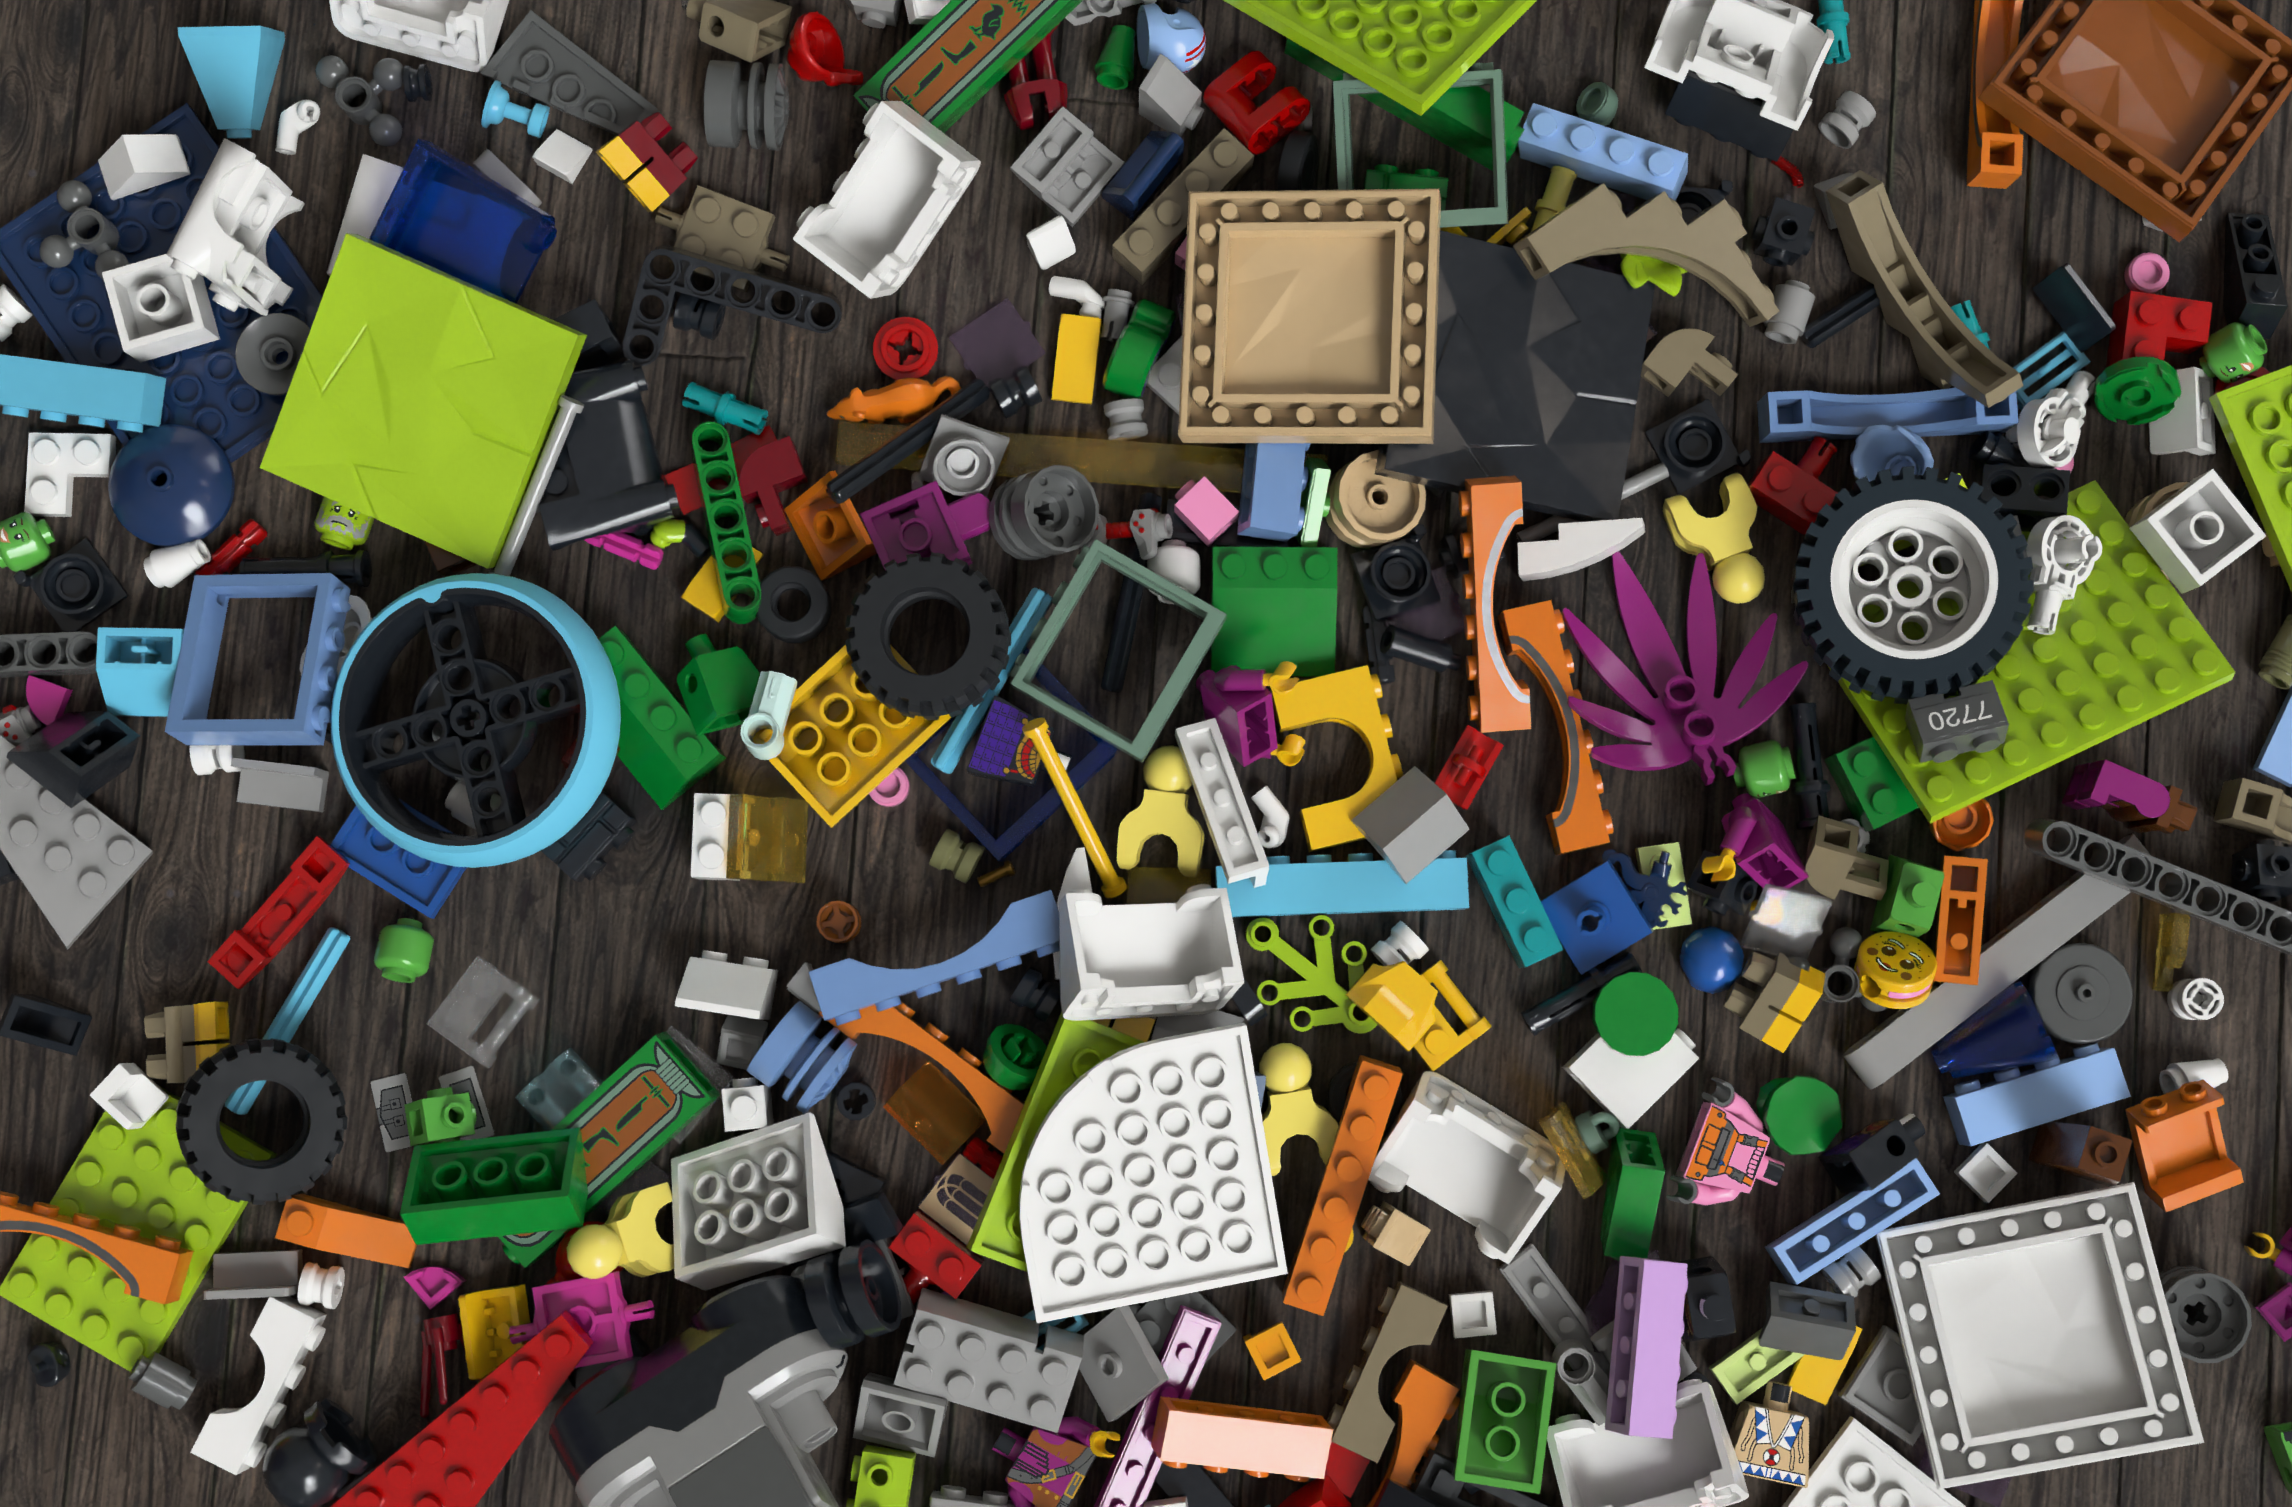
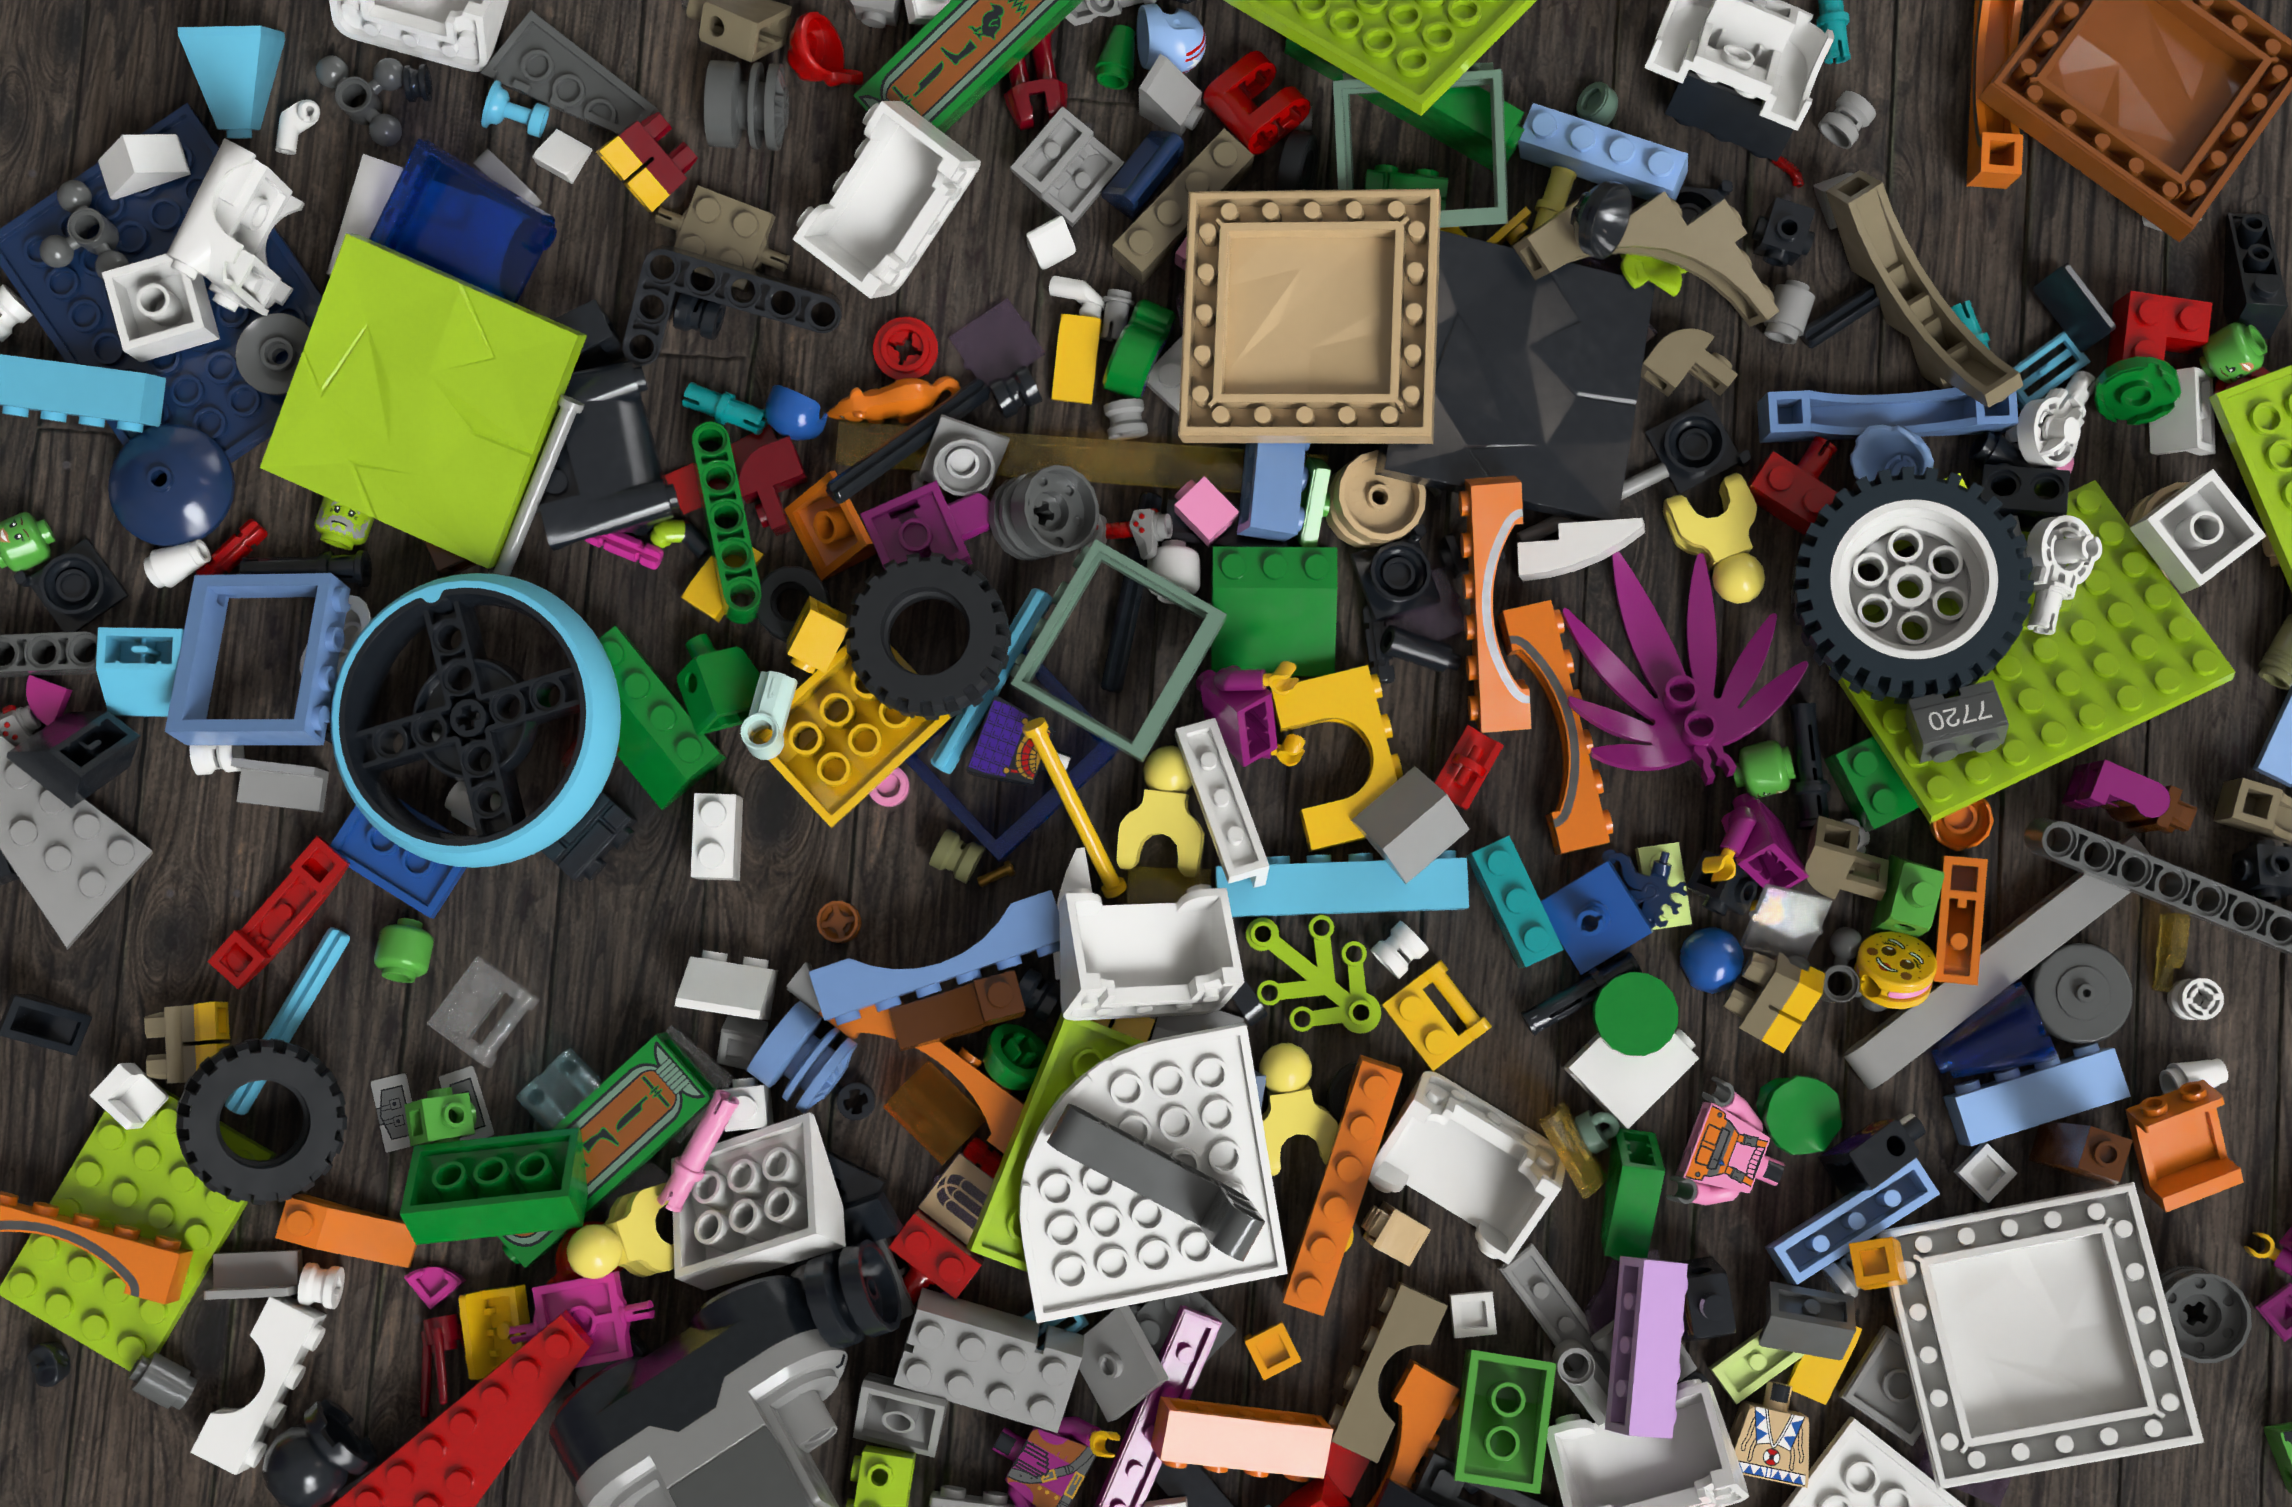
(54, 463): white plate -> none
(690, 1165): none -> bright pink pin
(767, 839): clear yellow slope -> none
(794, 414): none -> blue hair
(816, 636): none -> yellow brick
(958, 1011): none -> reddish brown slope
(1221, 1212): none -> dark grey beam
(1275, 818): white arm -> none
(1396, 1001): yellow slope -> none
(1602, 218): none -> black piece
(1878, 1263): none -> light orange panel
(2147, 273): bright pink tile -> none

